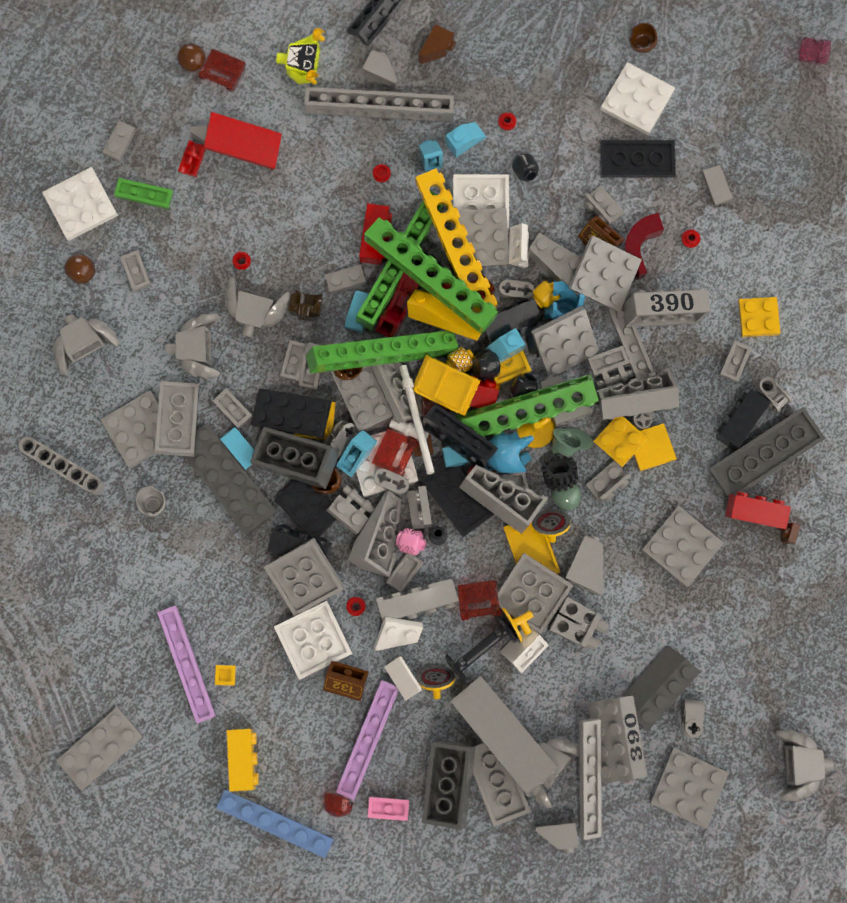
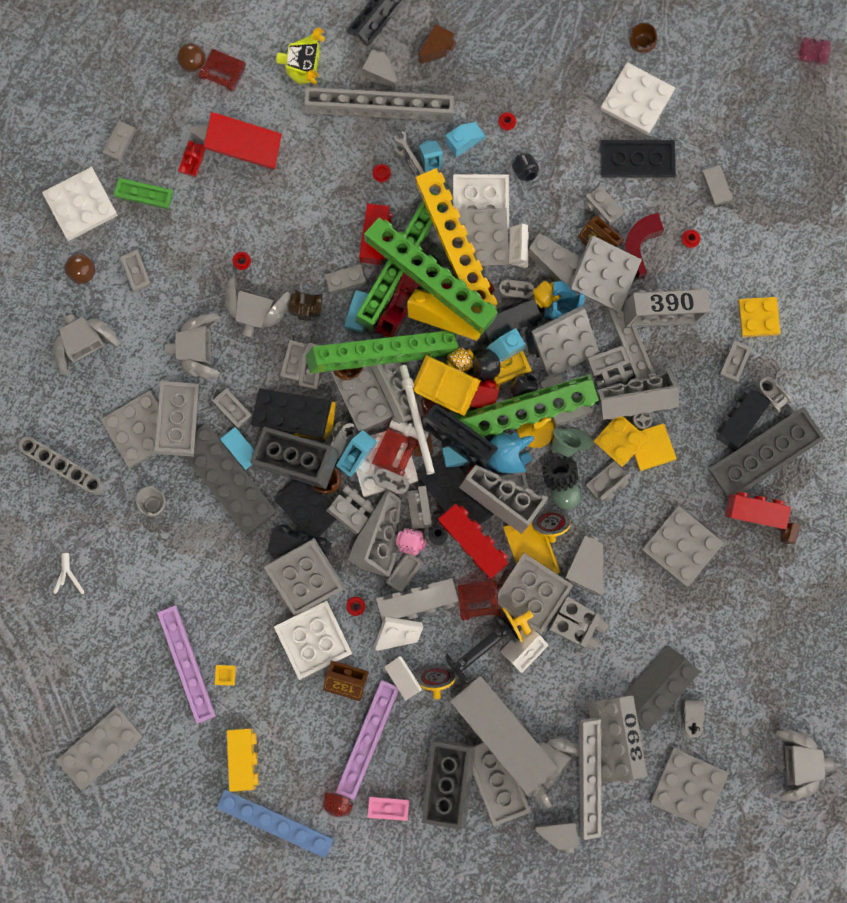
(66, 569): none -> white plant
(407, 155): none -> light grey flag
(473, 542): none -> red wedge

